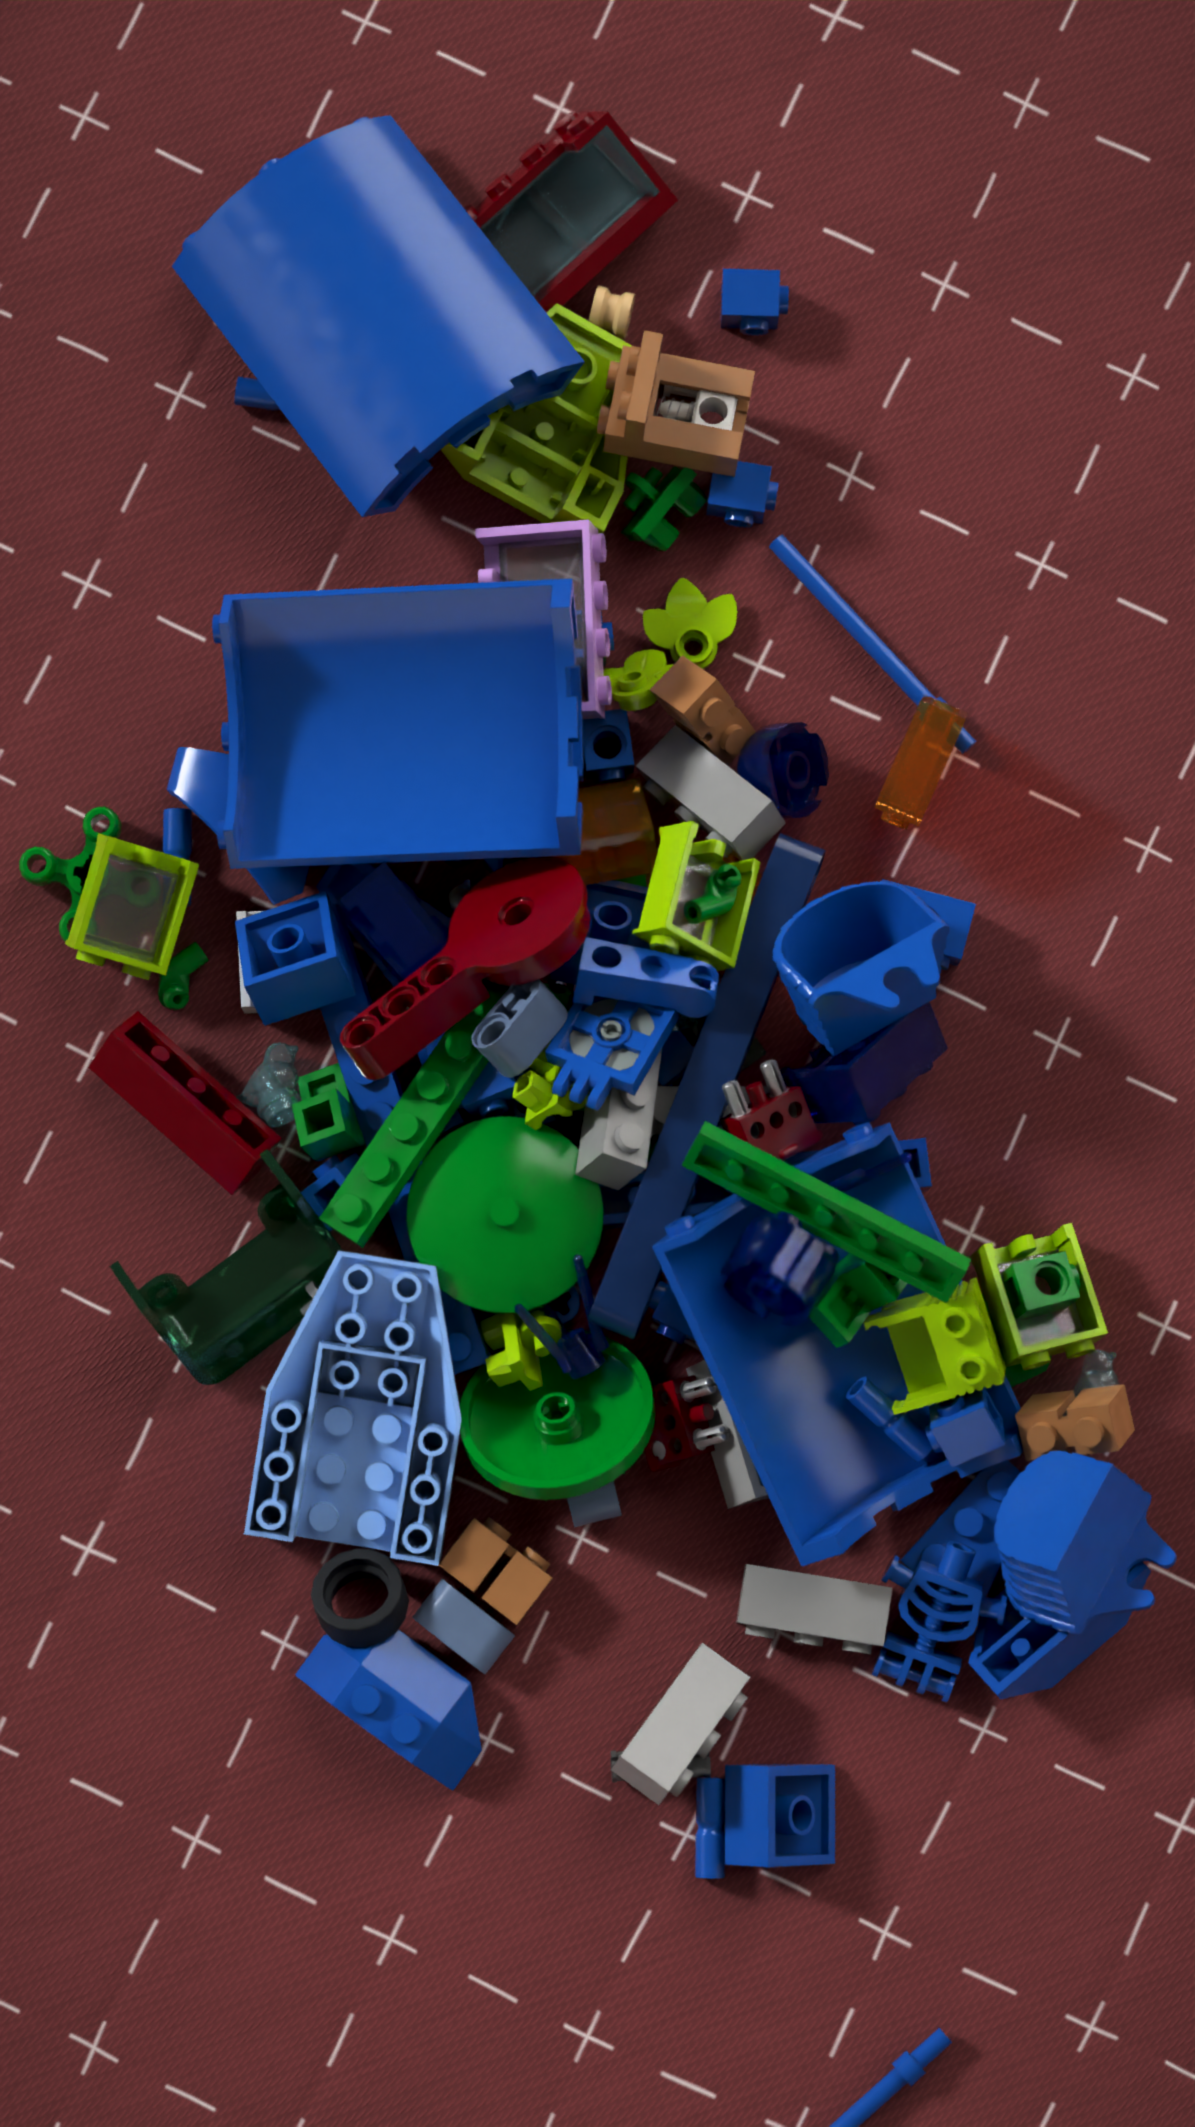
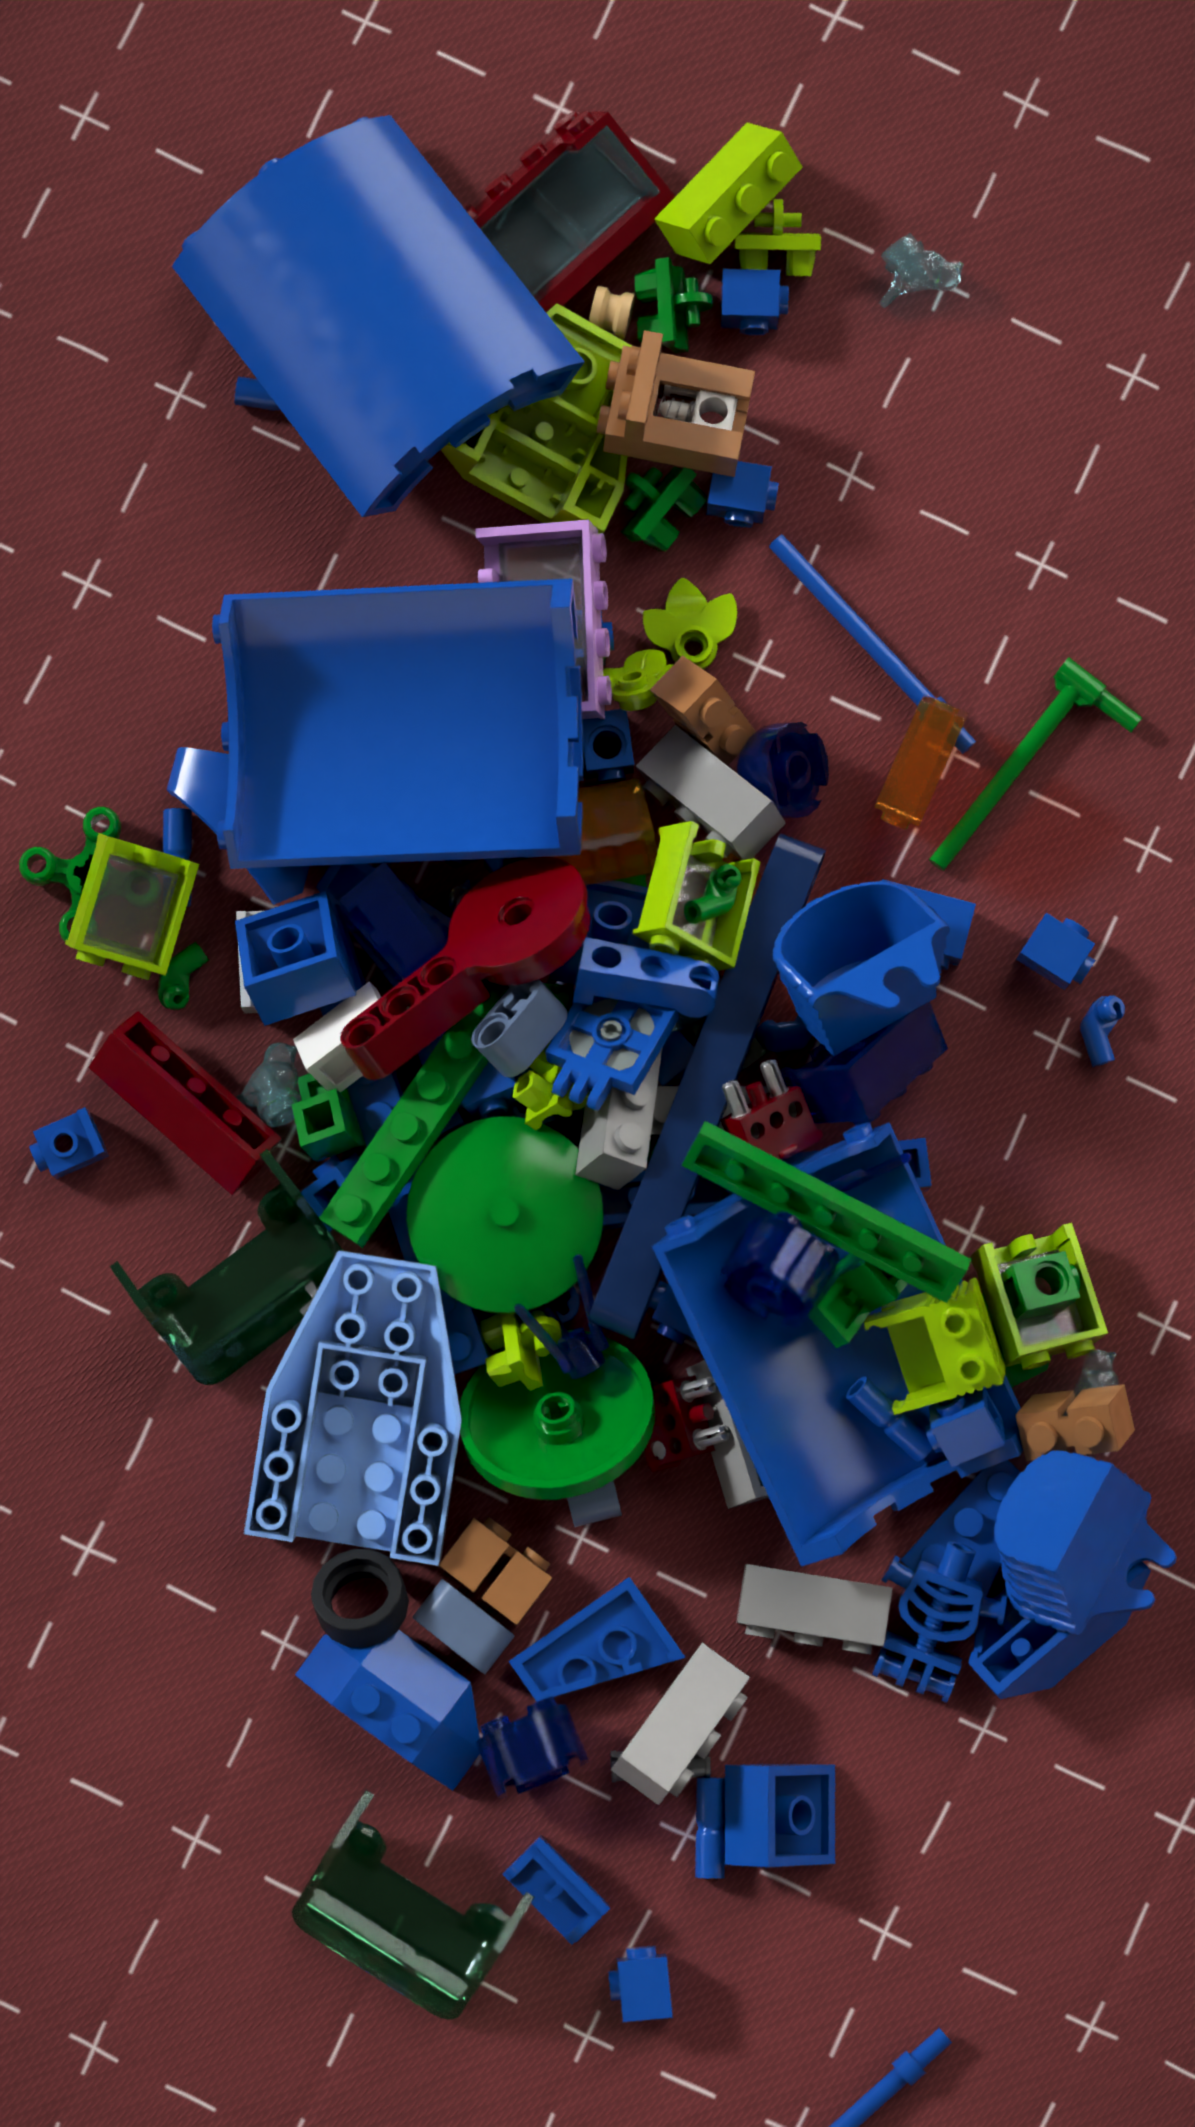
(86, 1147): none -> blue brick
(321, 1044): none -> white hinge
(397, 1926): none -> clear green windscreen
(530, 1748): none -> clear blue brick
(557, 1890): none -> blue hinge
(596, 1645): none -> blue wing
(642, 1985): none -> blue brick
(677, 303): none -> green hips
(728, 193): none -> lime brick
(783, 1035): none -> blue arm
(799, 246): none -> lime hips
(917, 269): none -> clear light blue animal
(1058, 951): none -> blue brick
(1074, 687): none -> green bar
(1097, 1026): none -> blue arm

